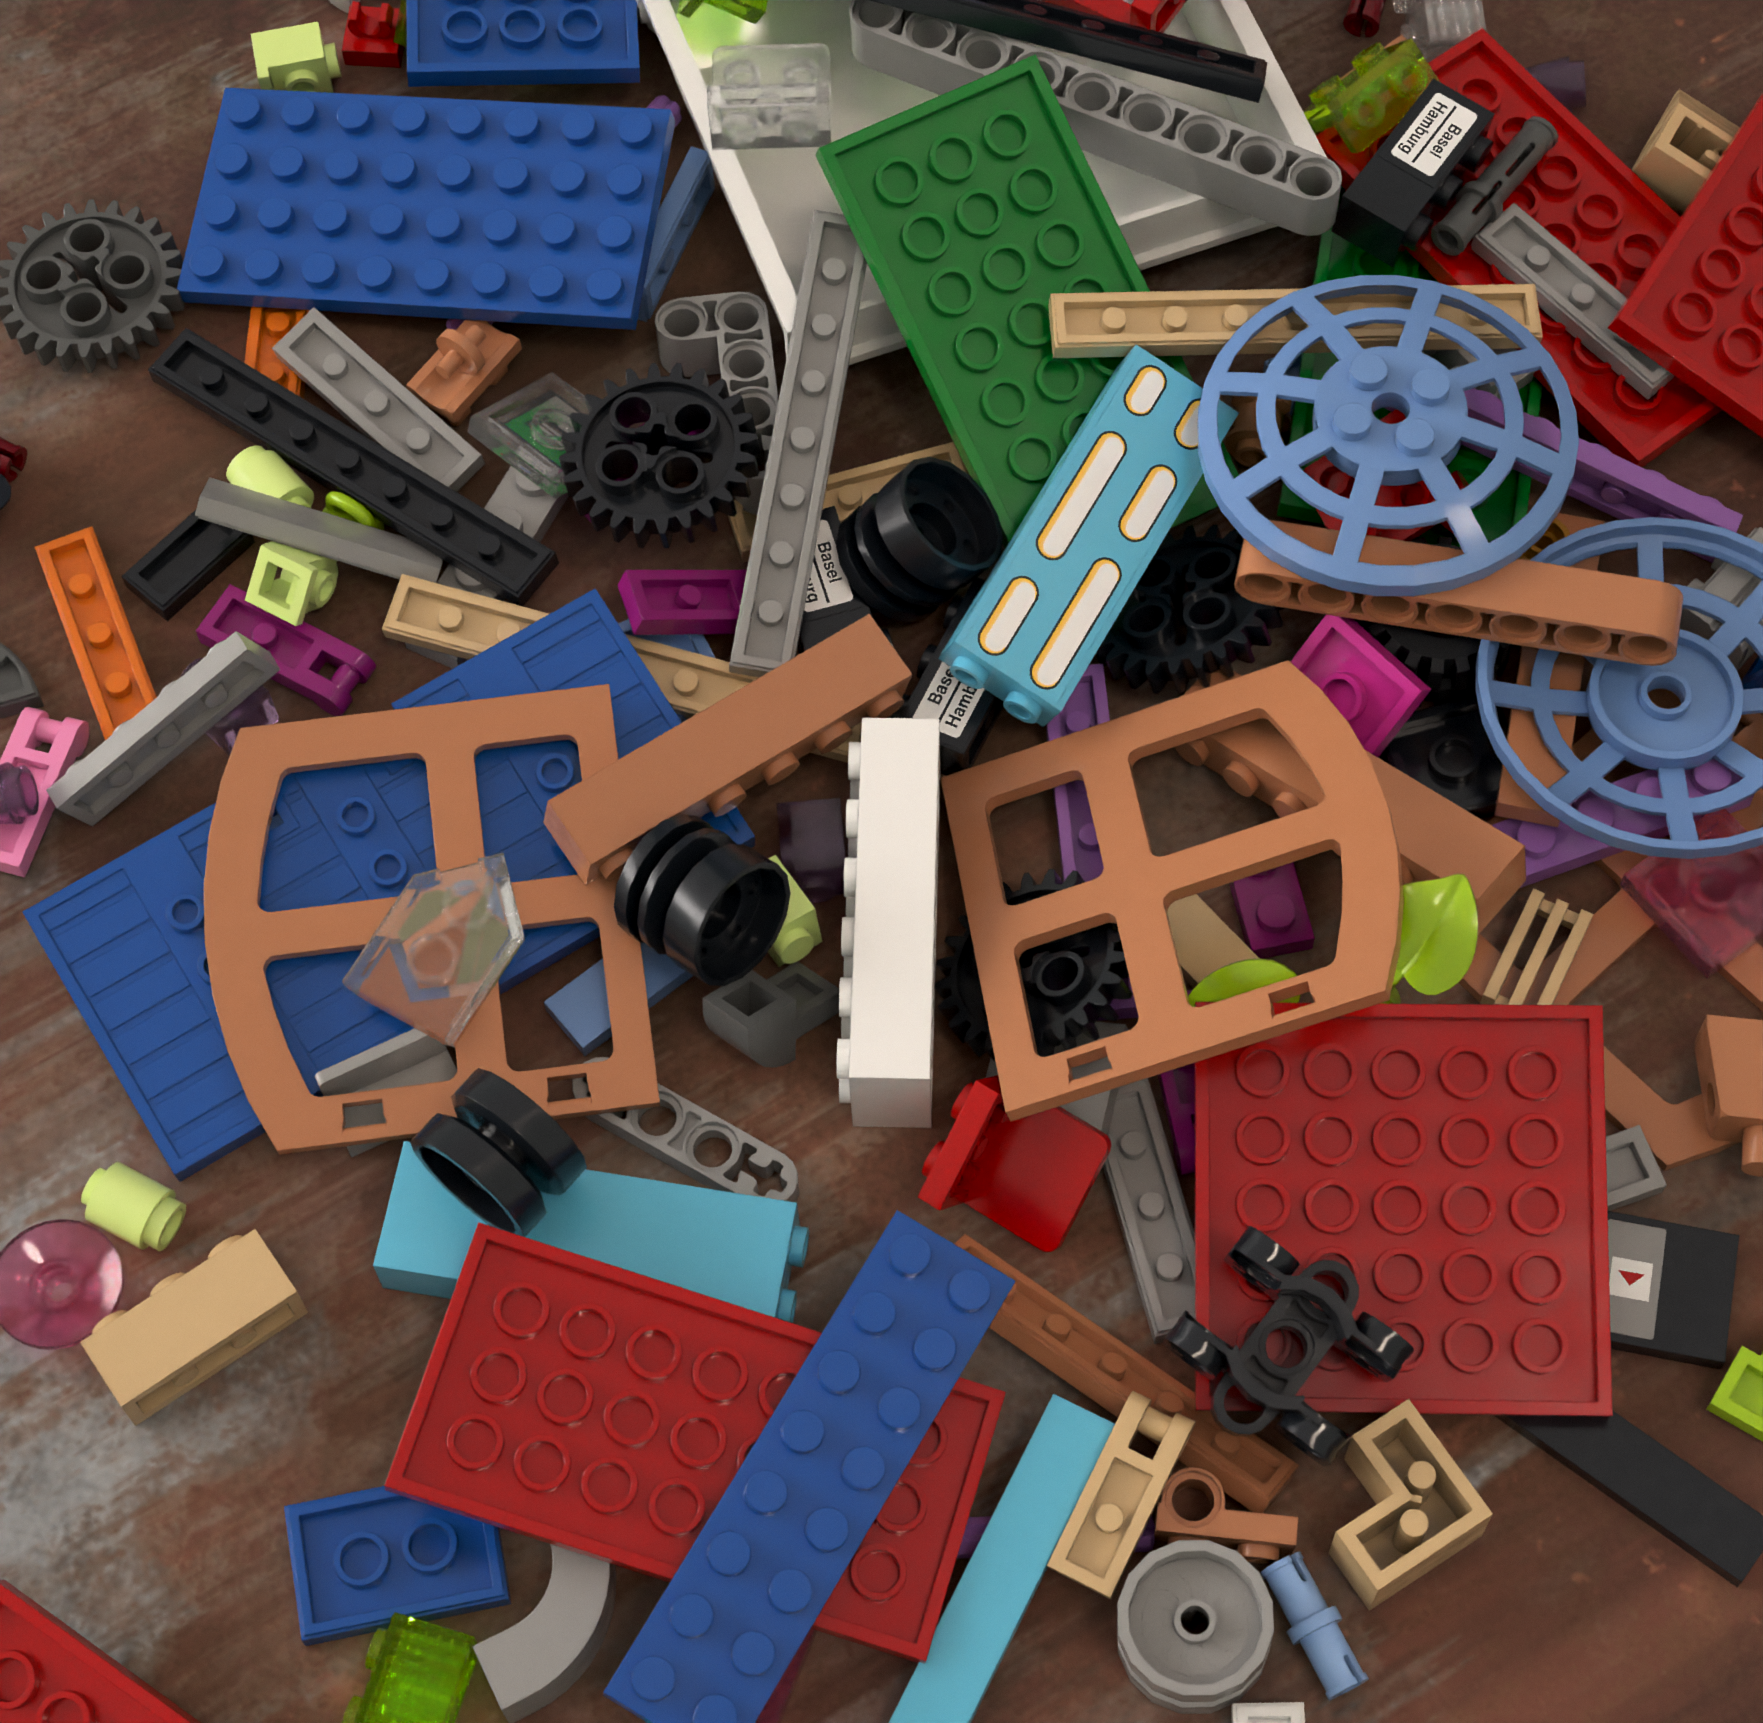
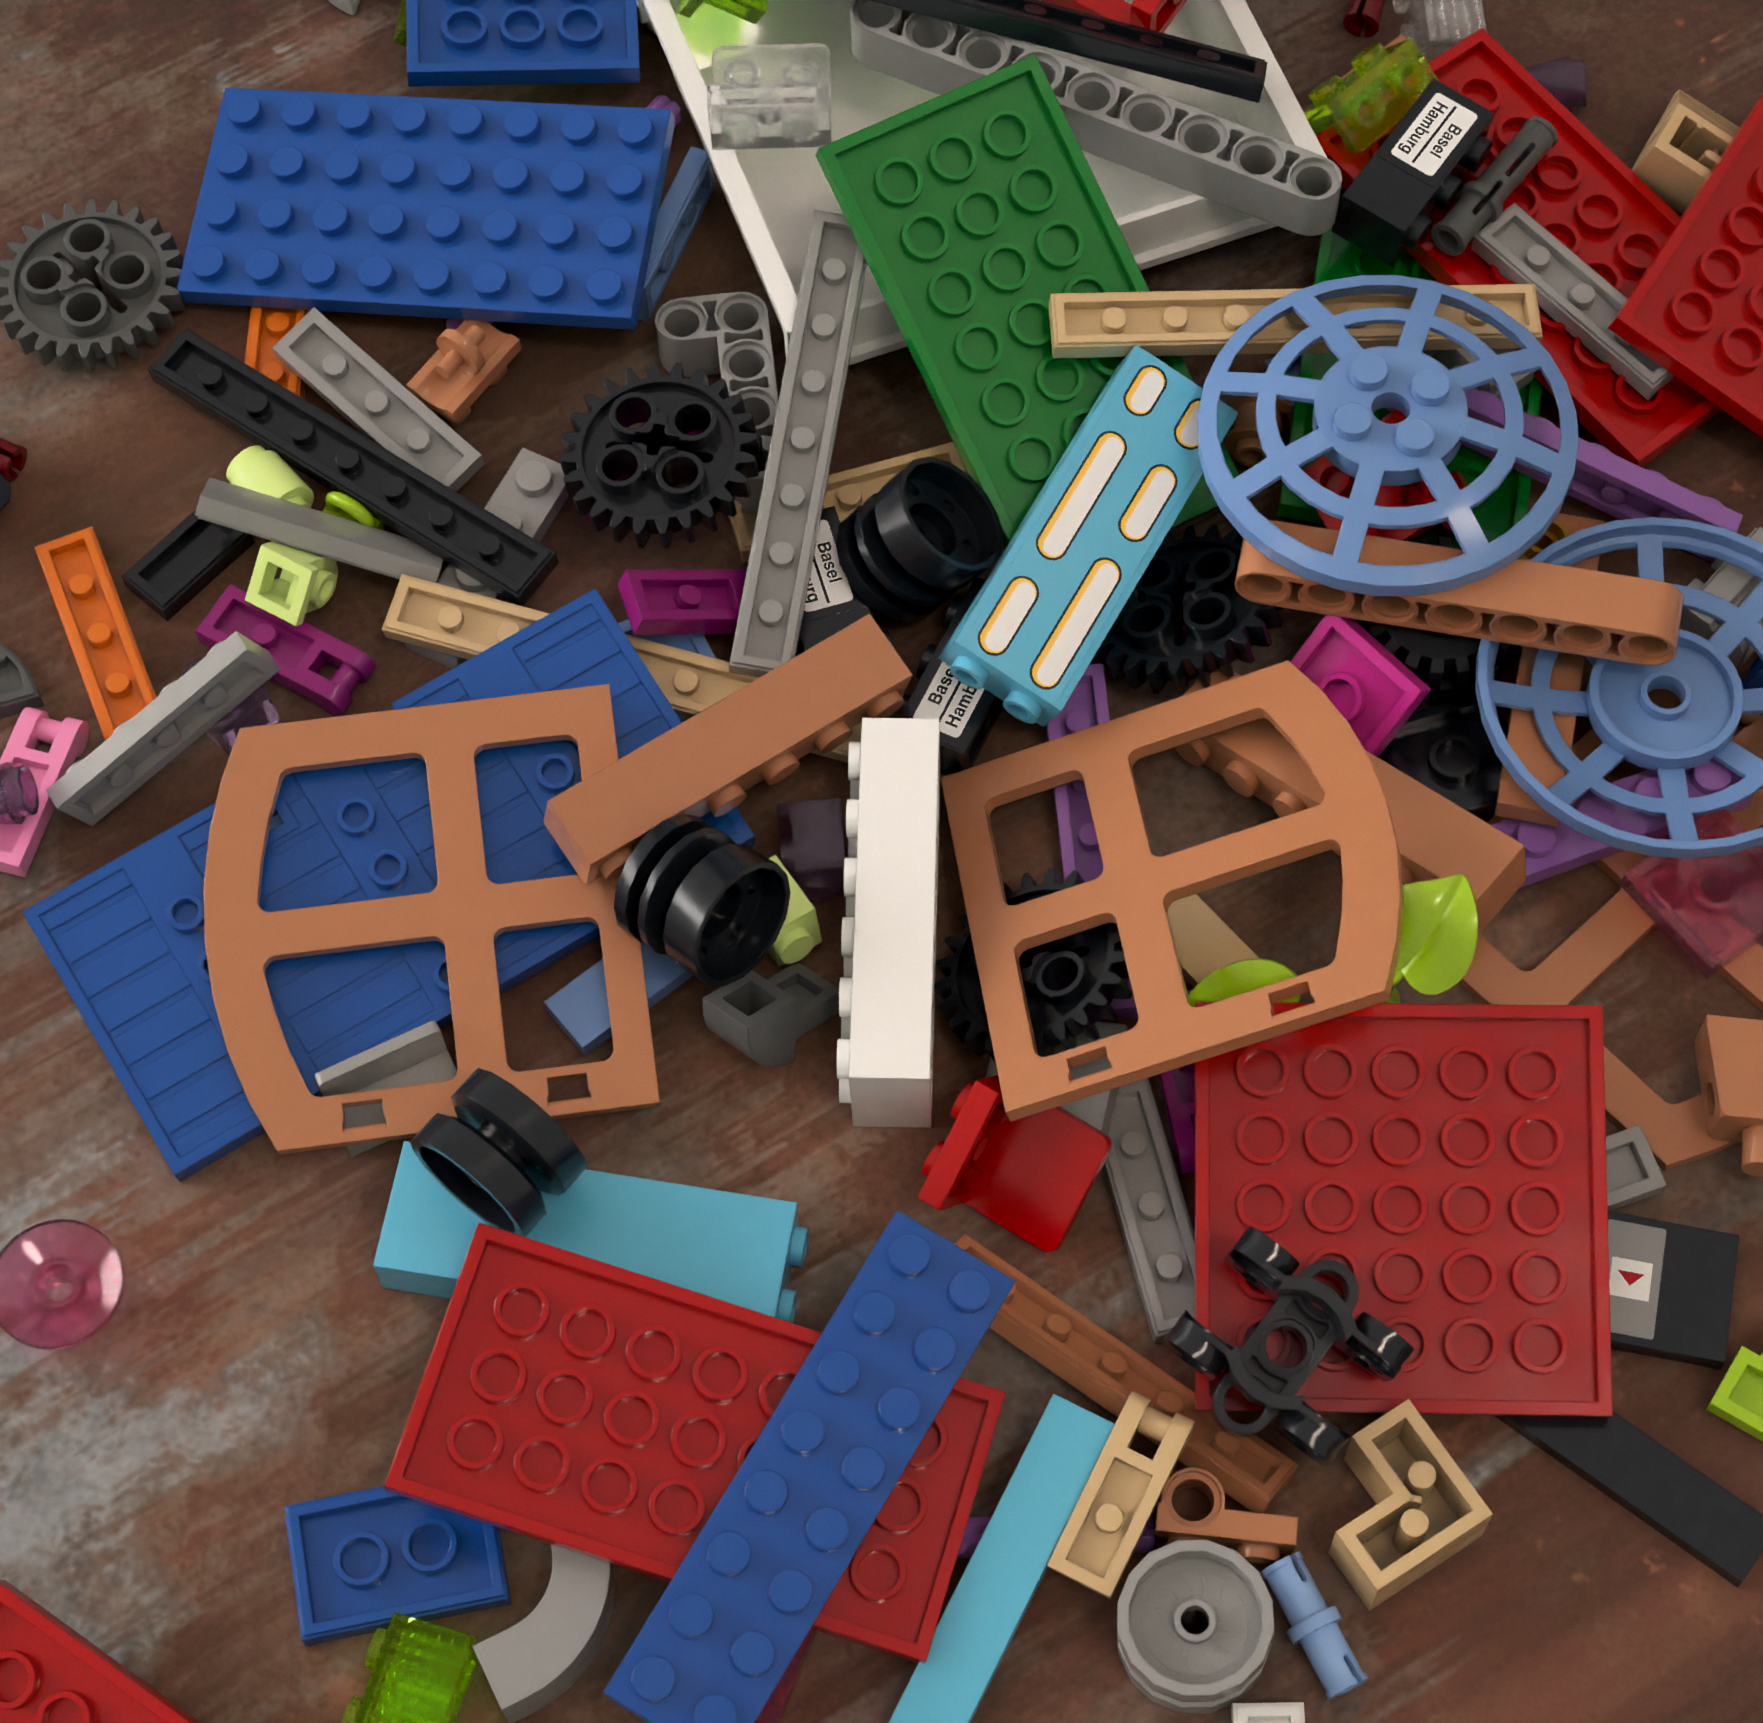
(132, 1207): yellowish green brick -> none
(193, 1326): tan brick -> none
(295, 59): yellowish green brick -> none
(371, 36): red tile -> none
(441, 948): clear tile -> none
(529, 428): clear tile -> none
(690, 1129): light grey beam -> none
(1273, 912): magenta plate -> none
(1557, 915): tan tile -> none

